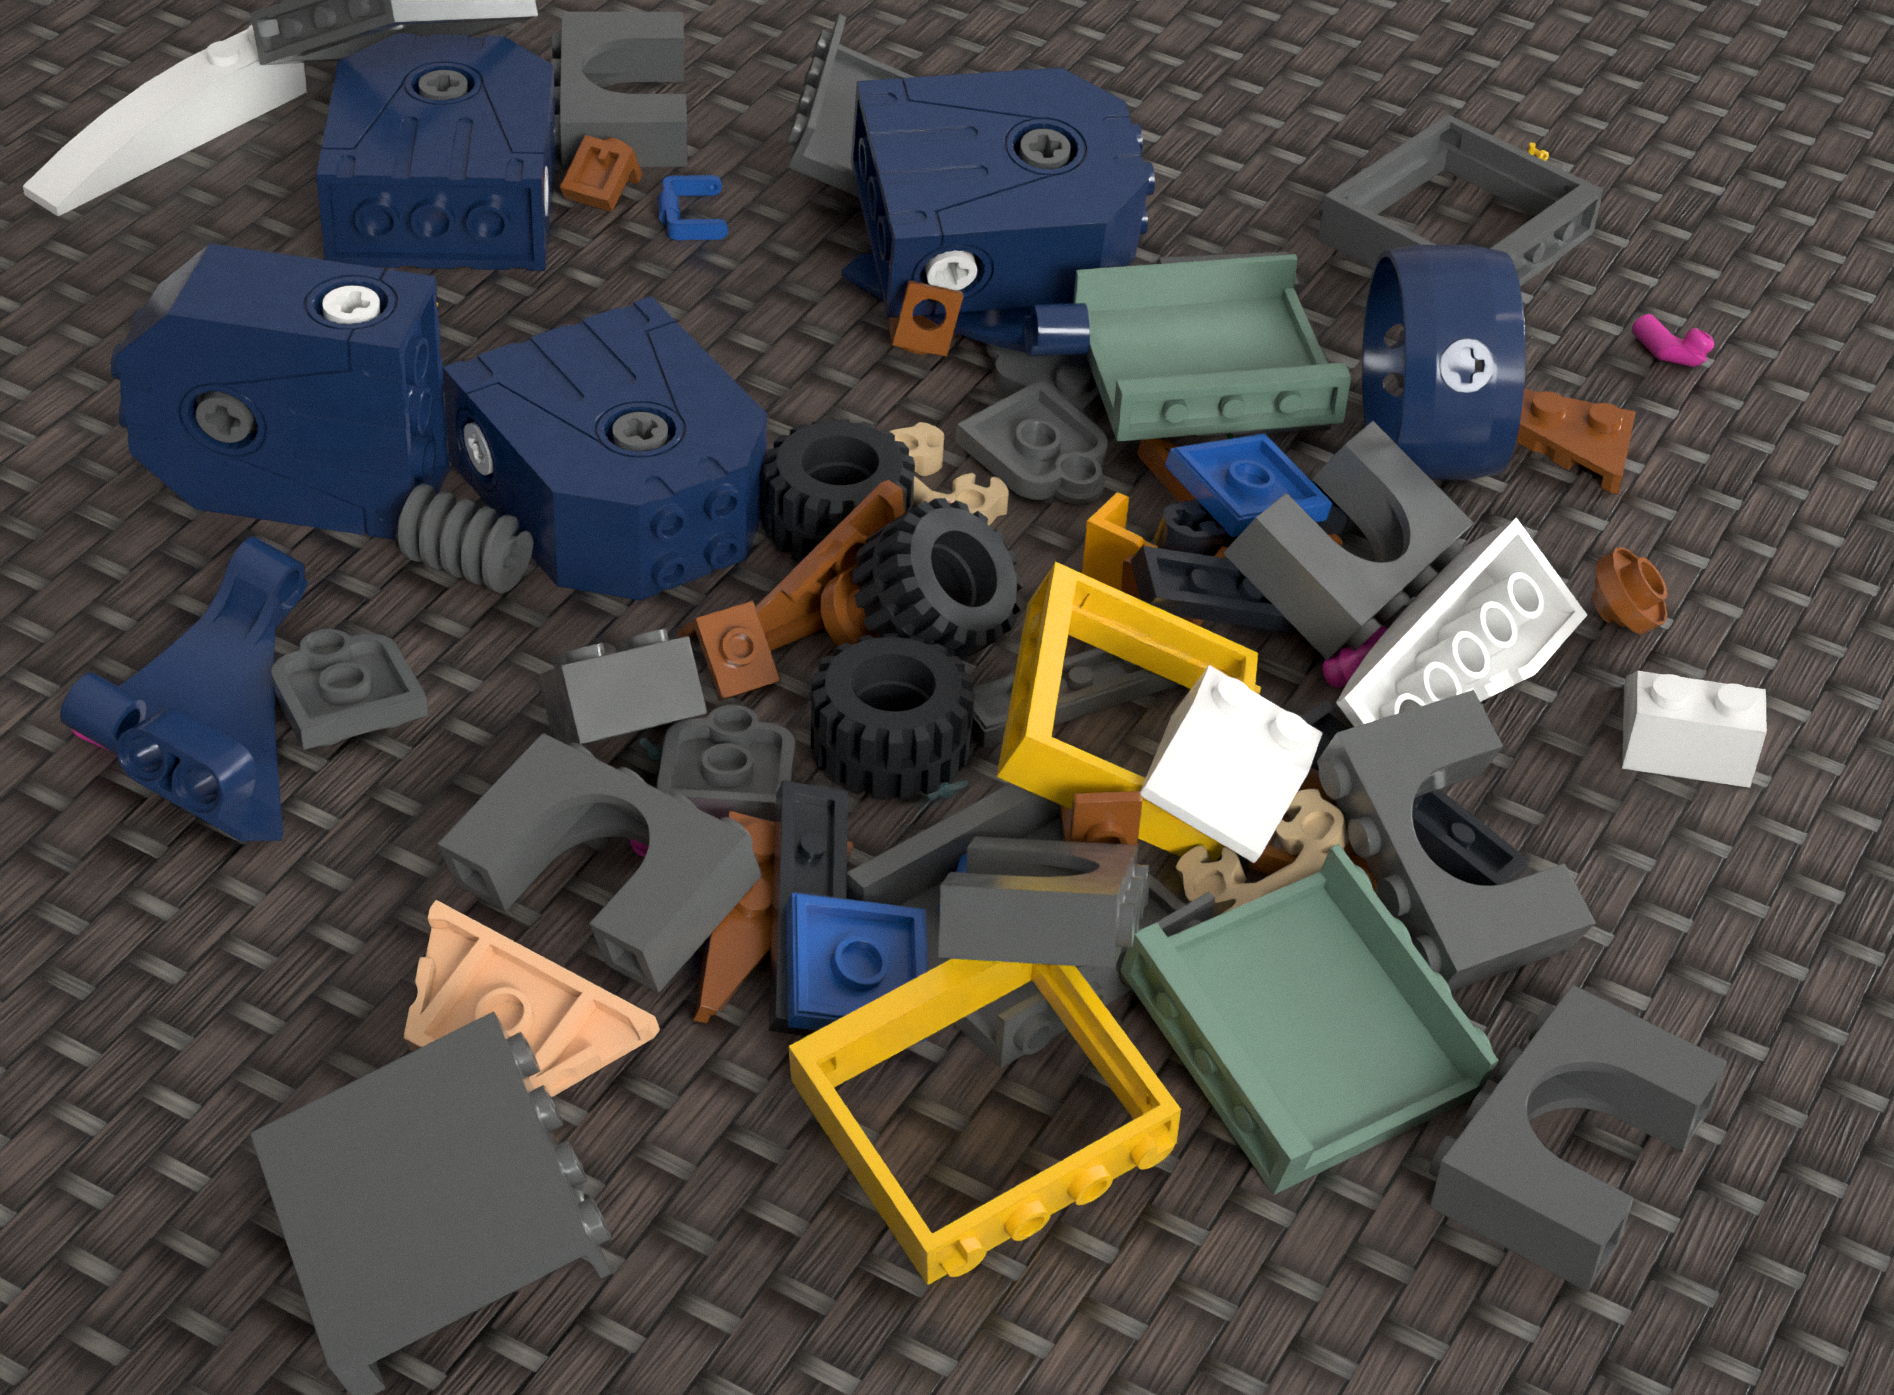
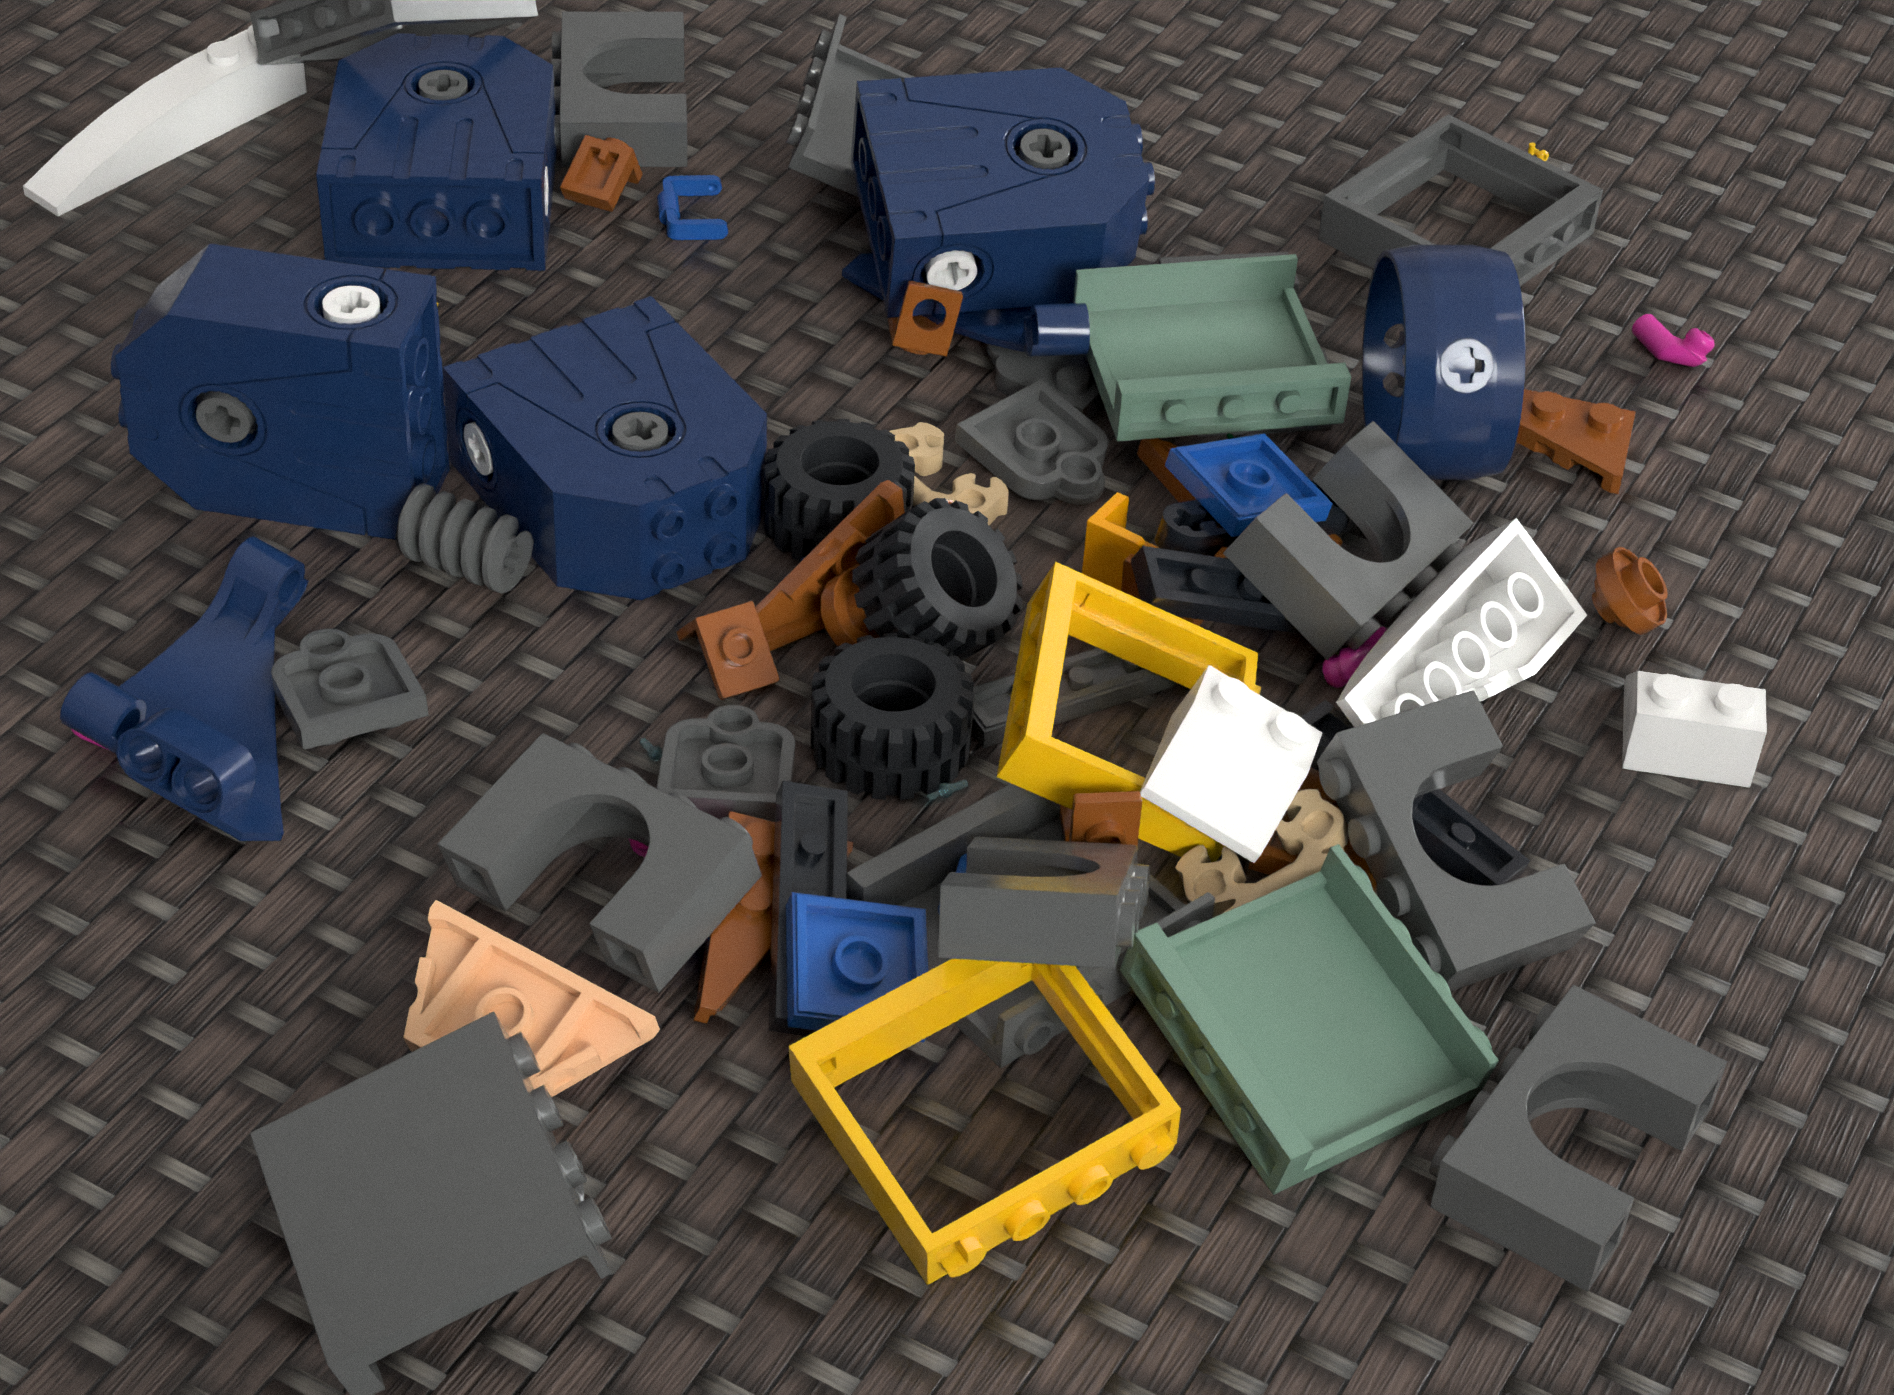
(623, 692): brick -> none

